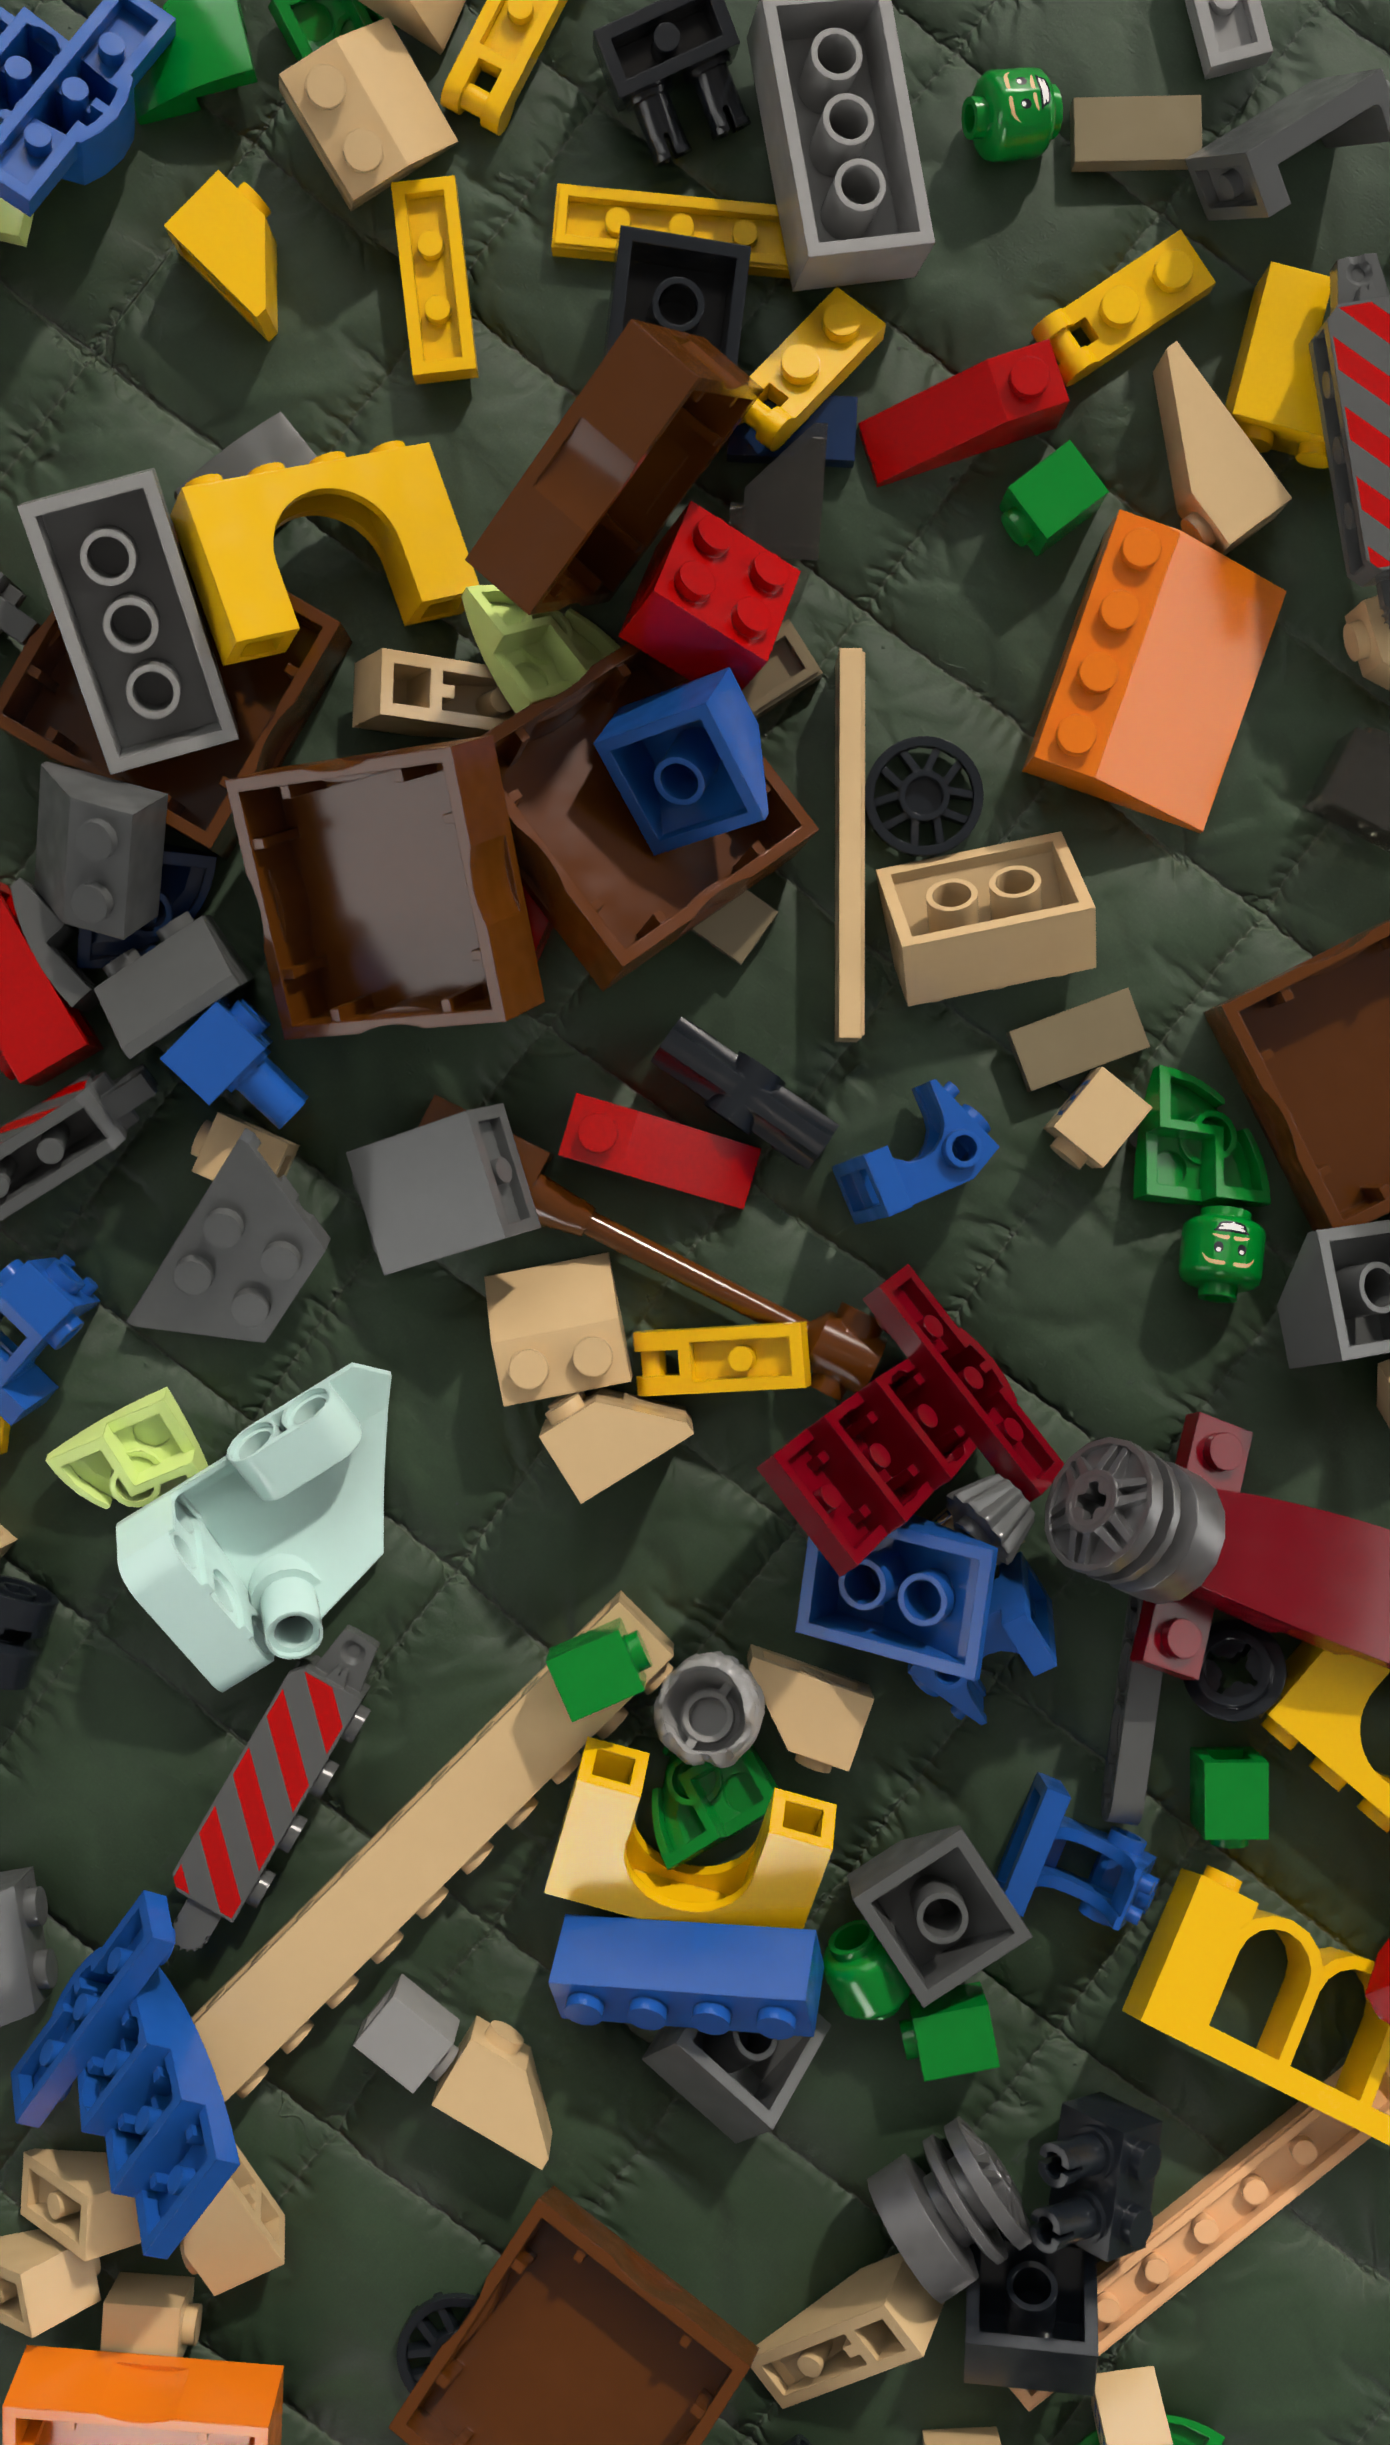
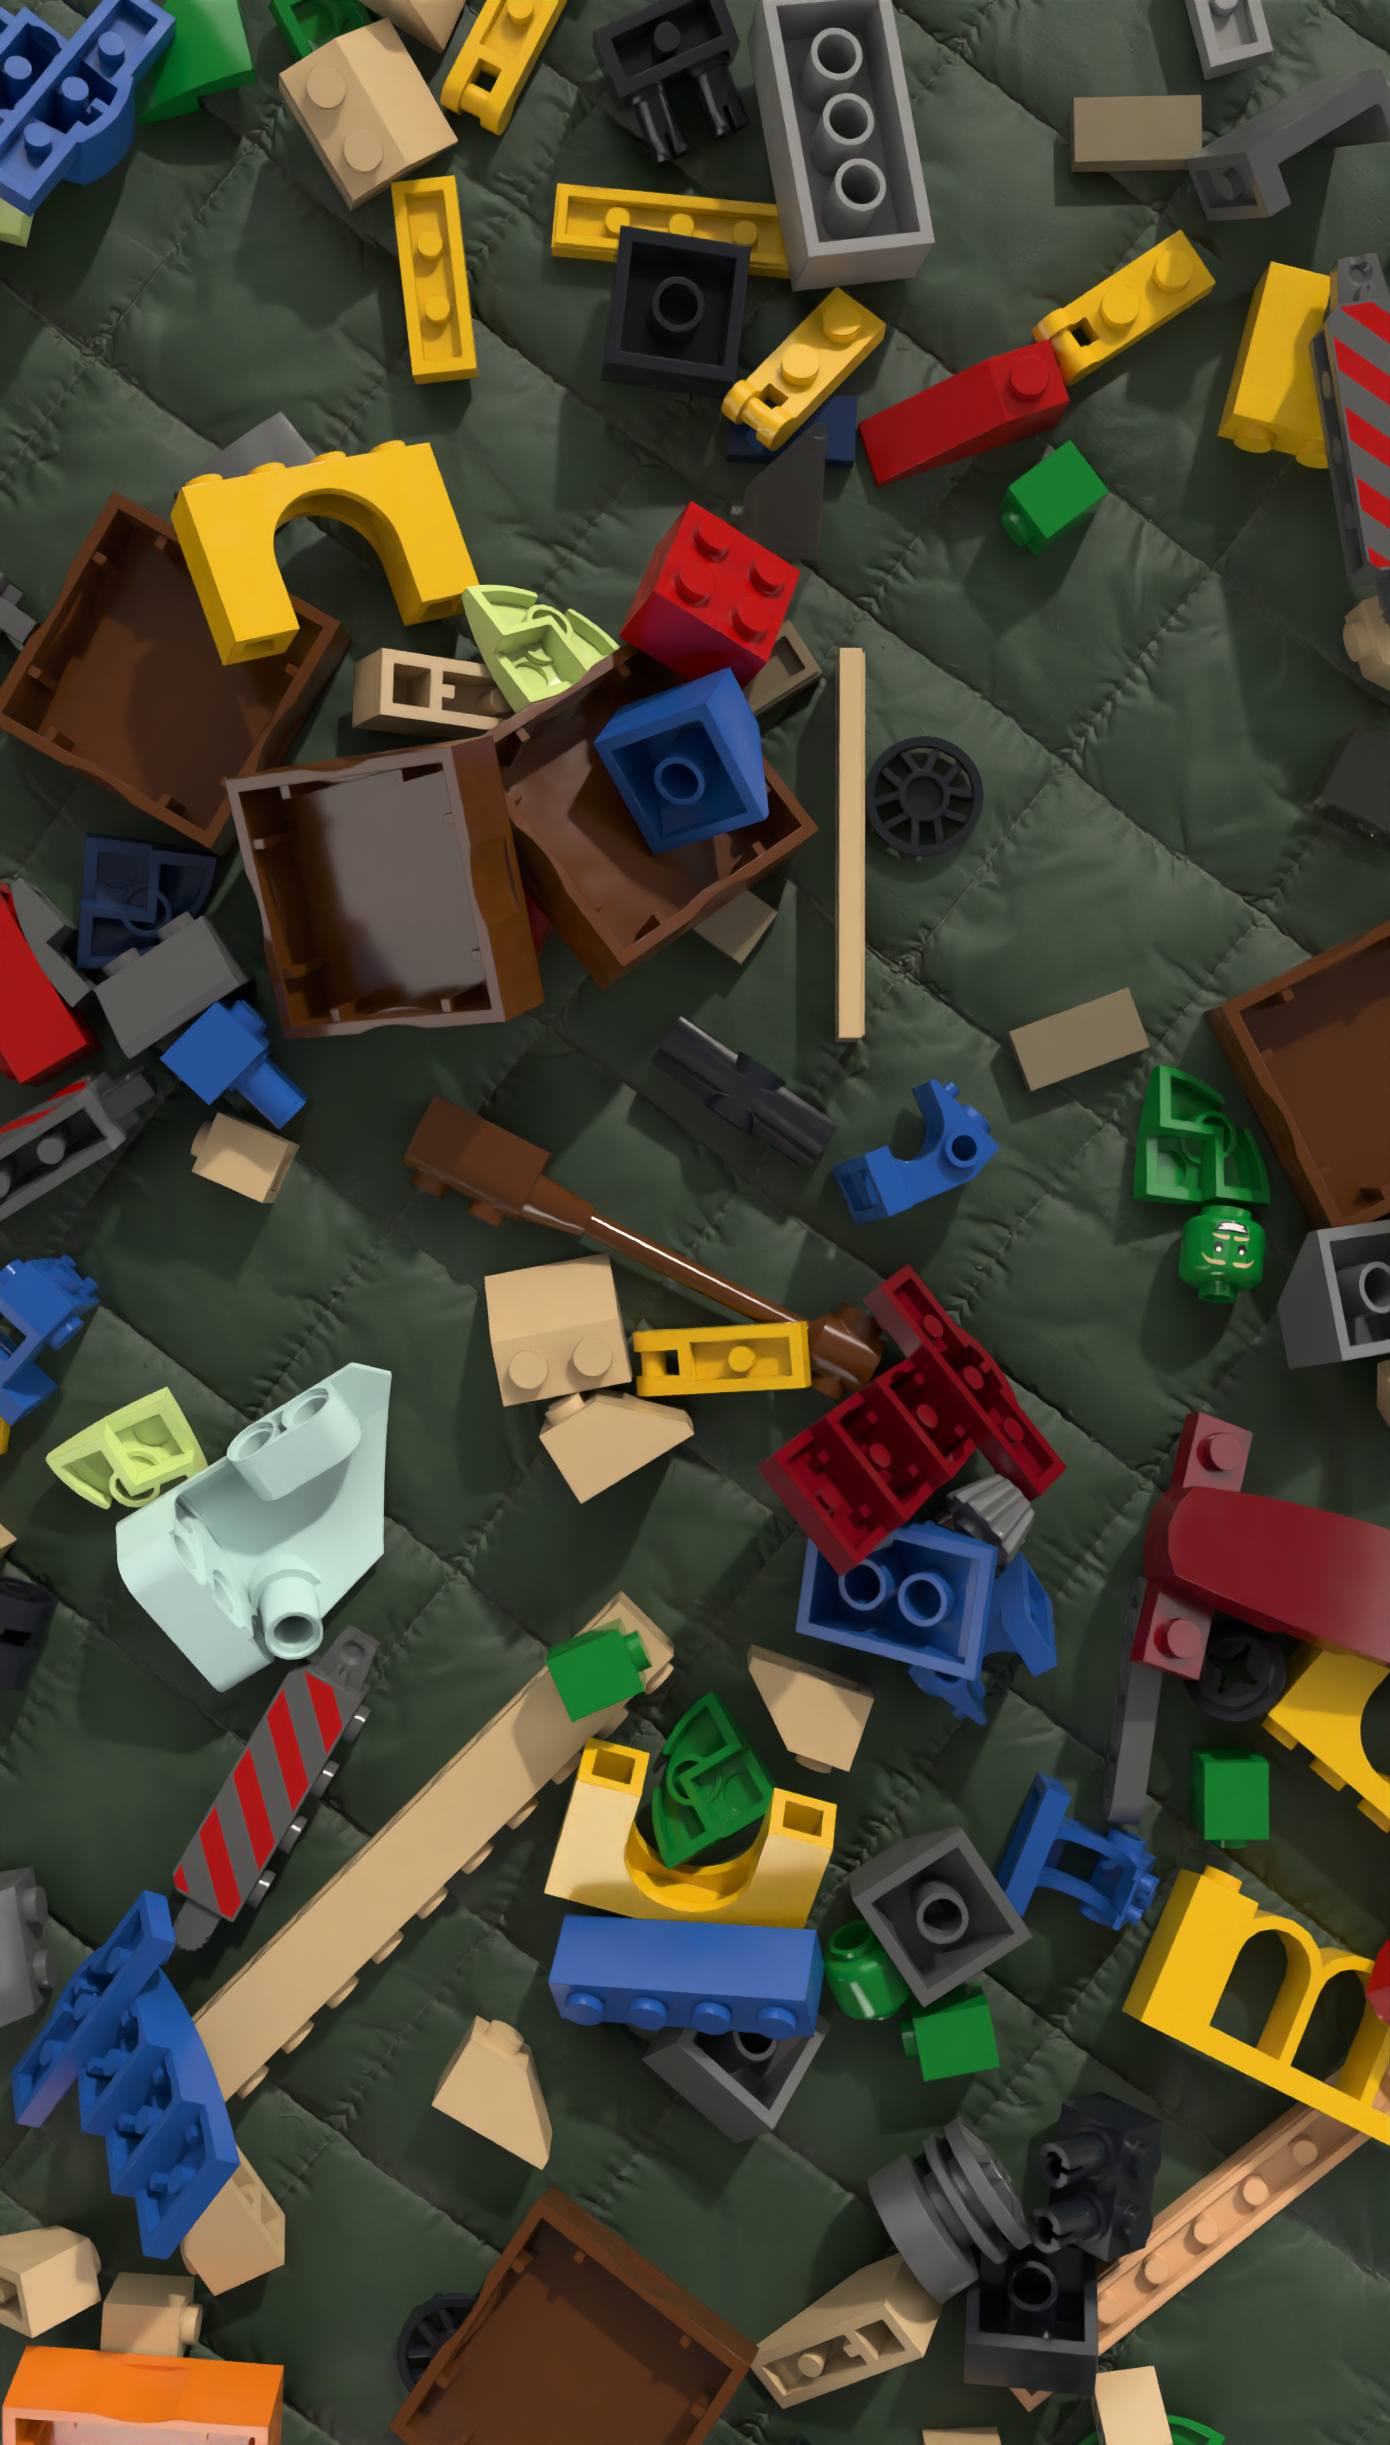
(73, 2202): tan slope -> none
(99, 850): dark grey slope -> none
(130, 620): light grey brick -> none
(232, 247): yellow slope -> none
(236, 1255): dark grey wing -> none
(409, 2035): light grey brick -> none
(443, 1188): dark grey panel -> none
(614, 469): reddish brown tile -> none
(659, 1151): red slope -> none
(709, 1710): light grey hair -> none
(987, 918): tan slope -> none
(1012, 114): green head -> none
(1096, 1120): tan brick -> none
(1134, 1521): flat silver wheel -> none
(1155, 673): orange slope -> none
(1215, 470): tan slope -> none

